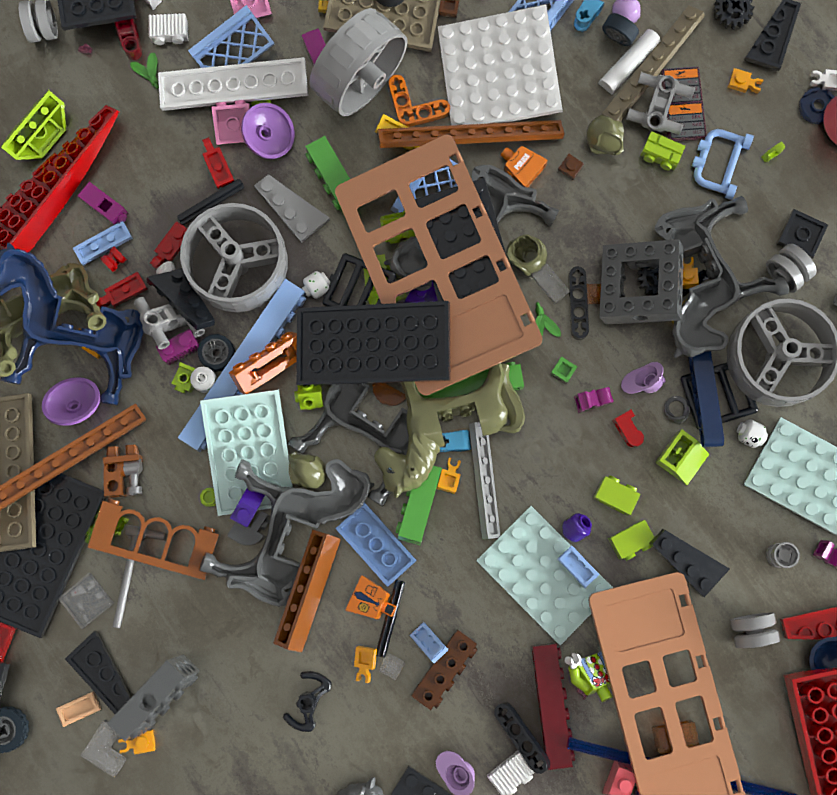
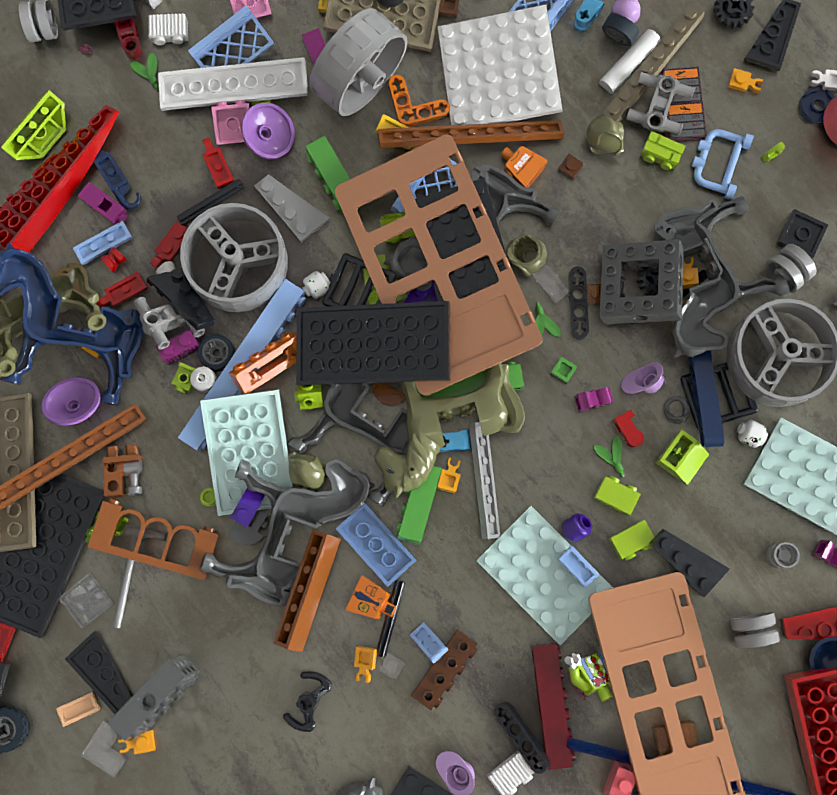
(115, 179): none -> dark blue plate
(612, 458): none -> bright green piece

